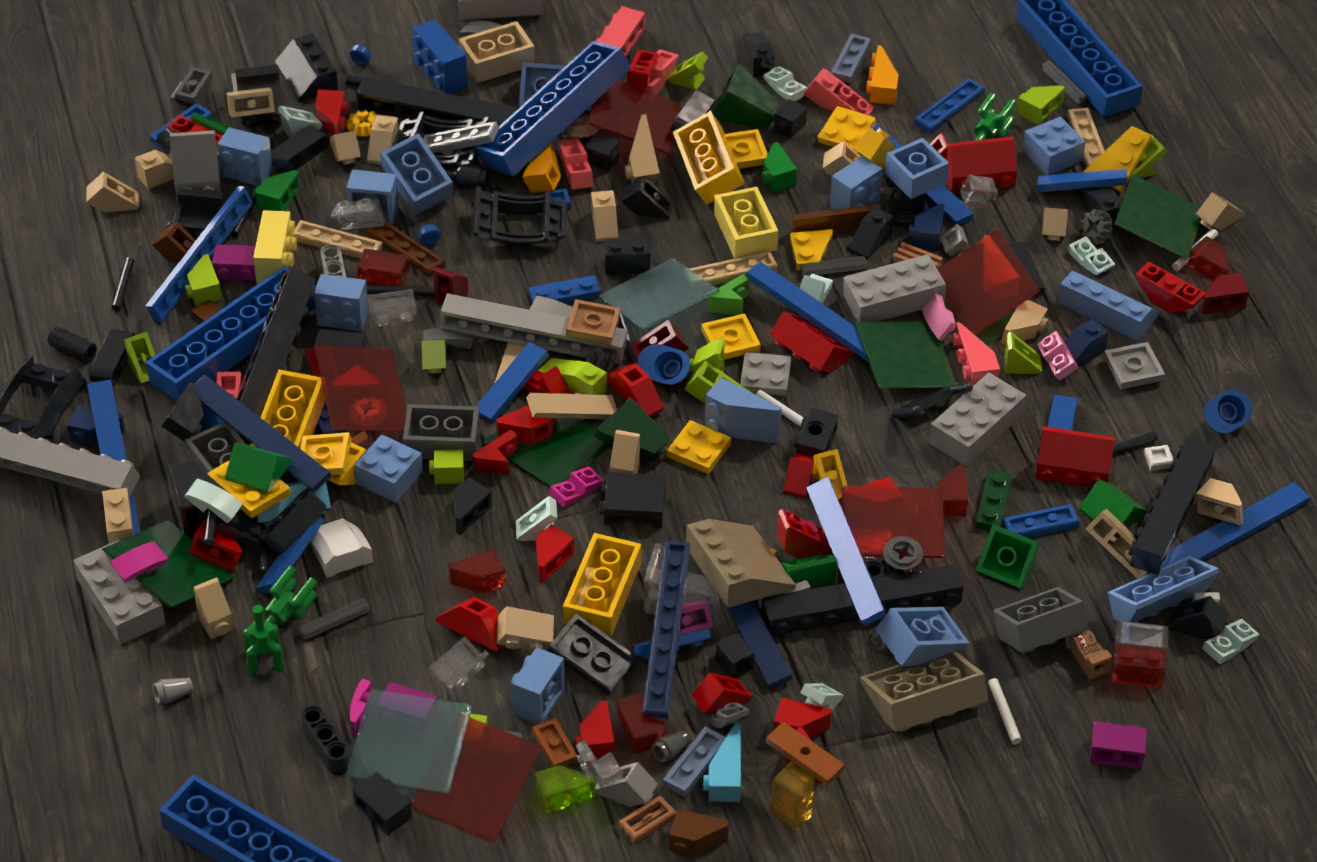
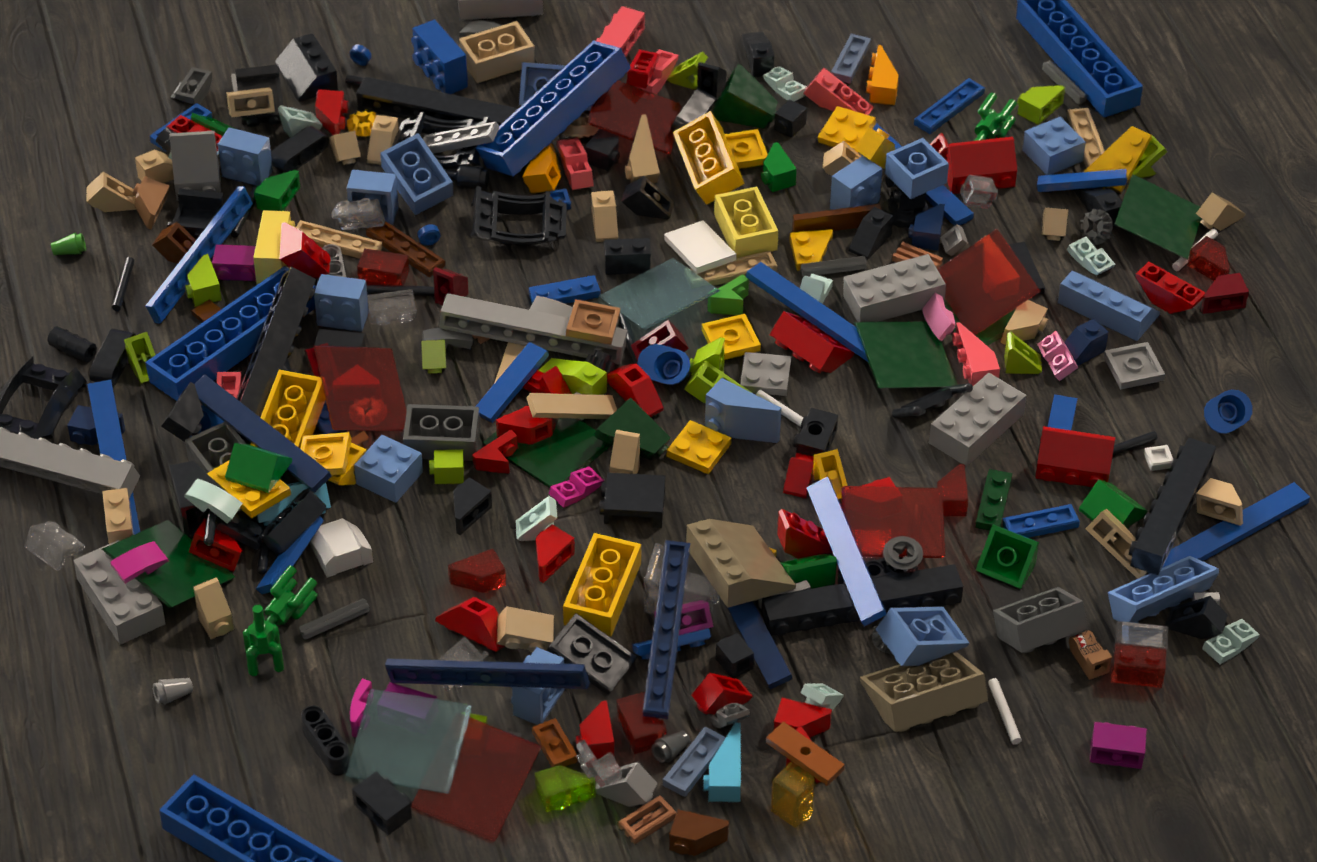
(52, 543): none -> clear bracket
(69, 245): none -> bright green cone
(150, 199): none -> medium nougat slope
(302, 252): none -> red slope
(487, 673): none -> dark blue tile
(700, 247): none -> white tile
(711, 79): none -> black slope

